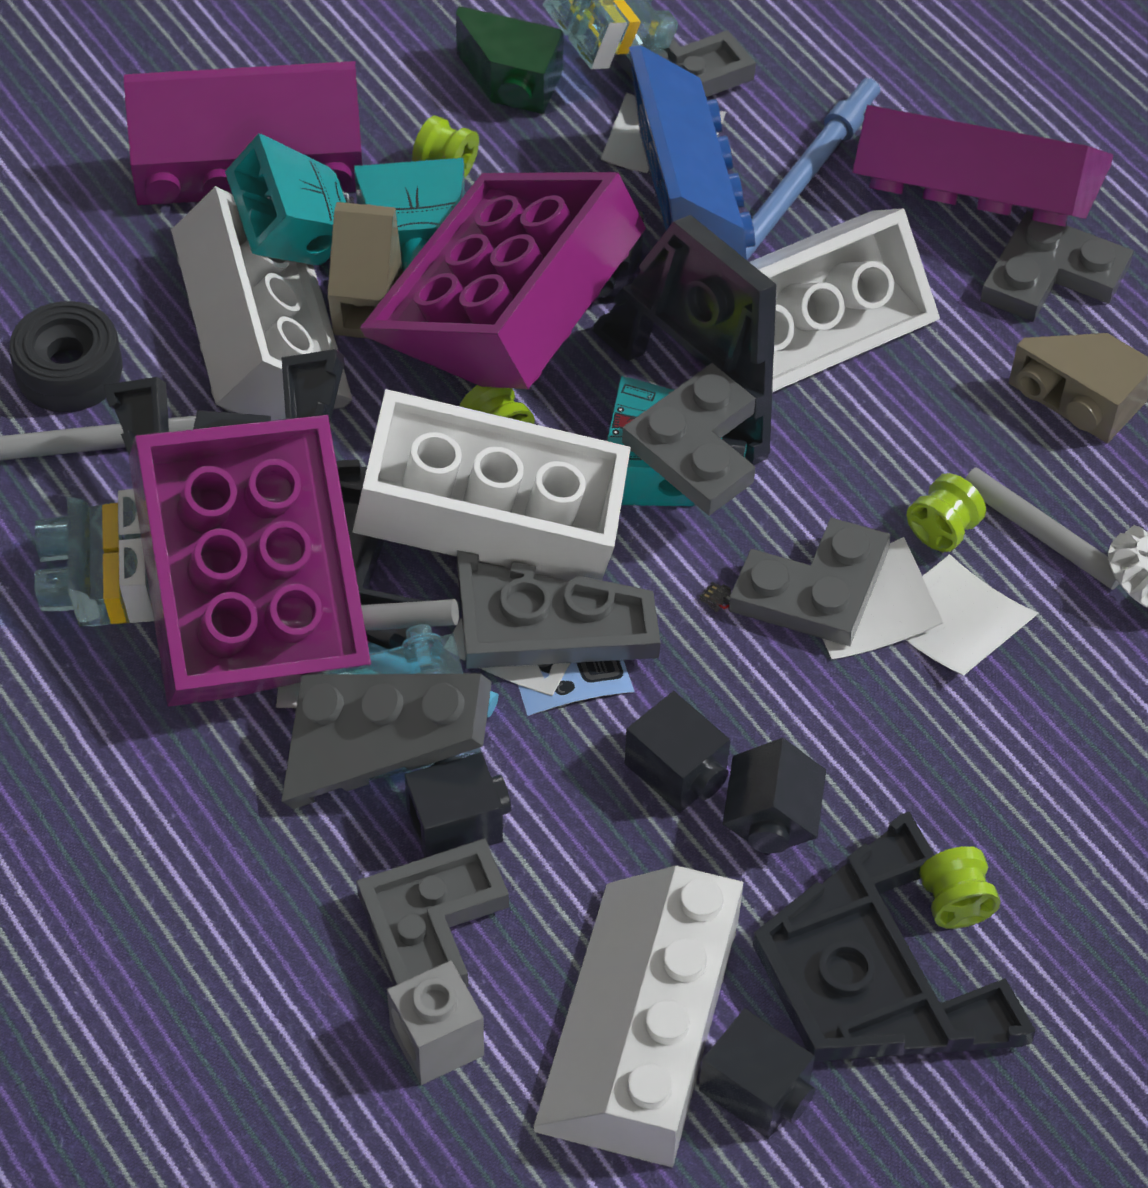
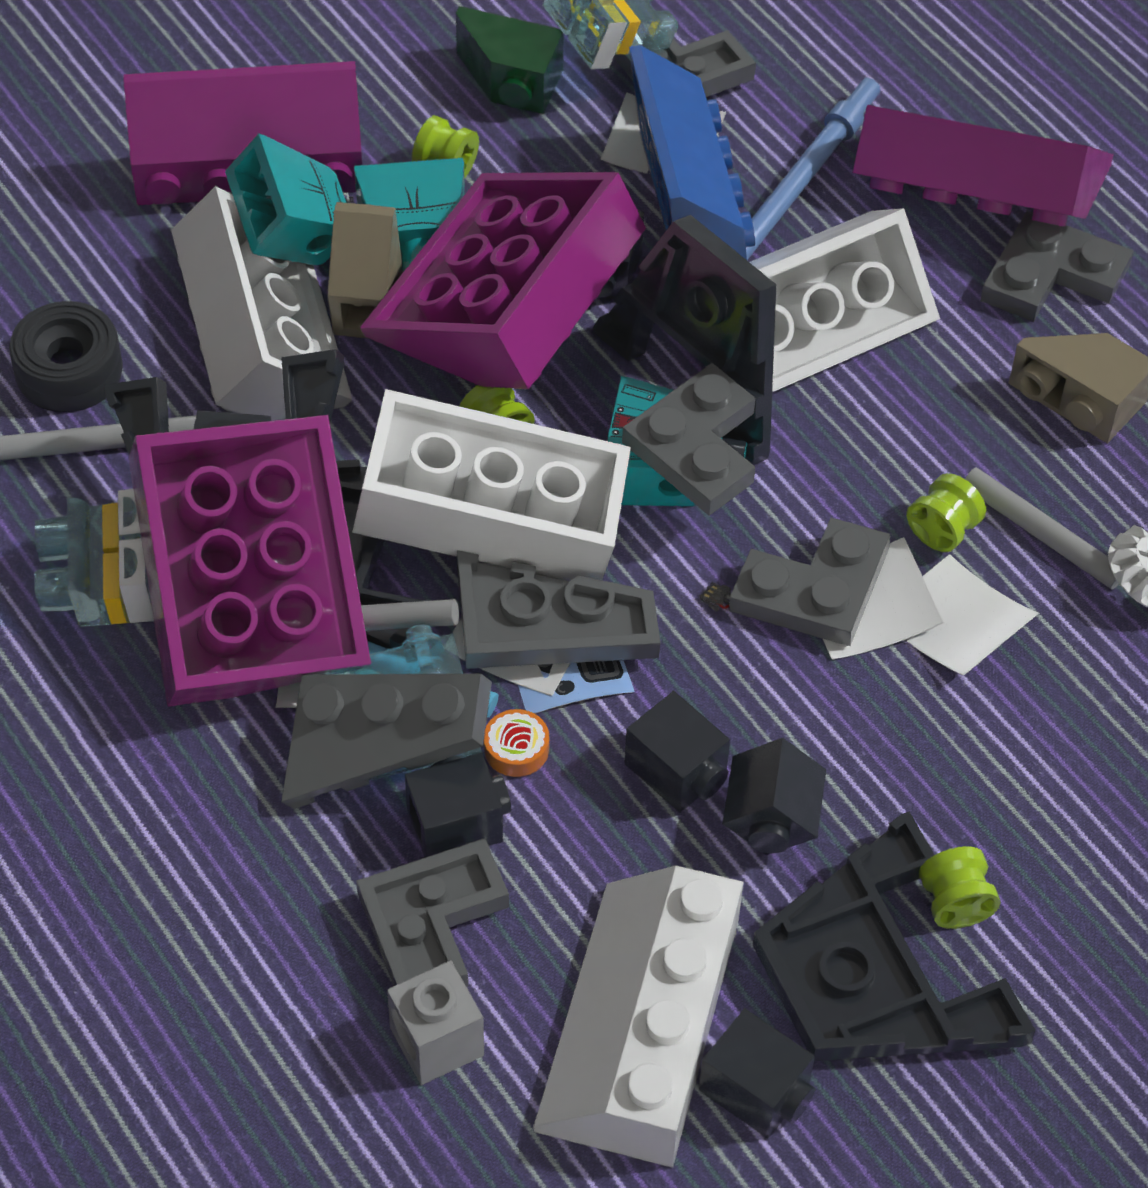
(516, 742): none -> tile

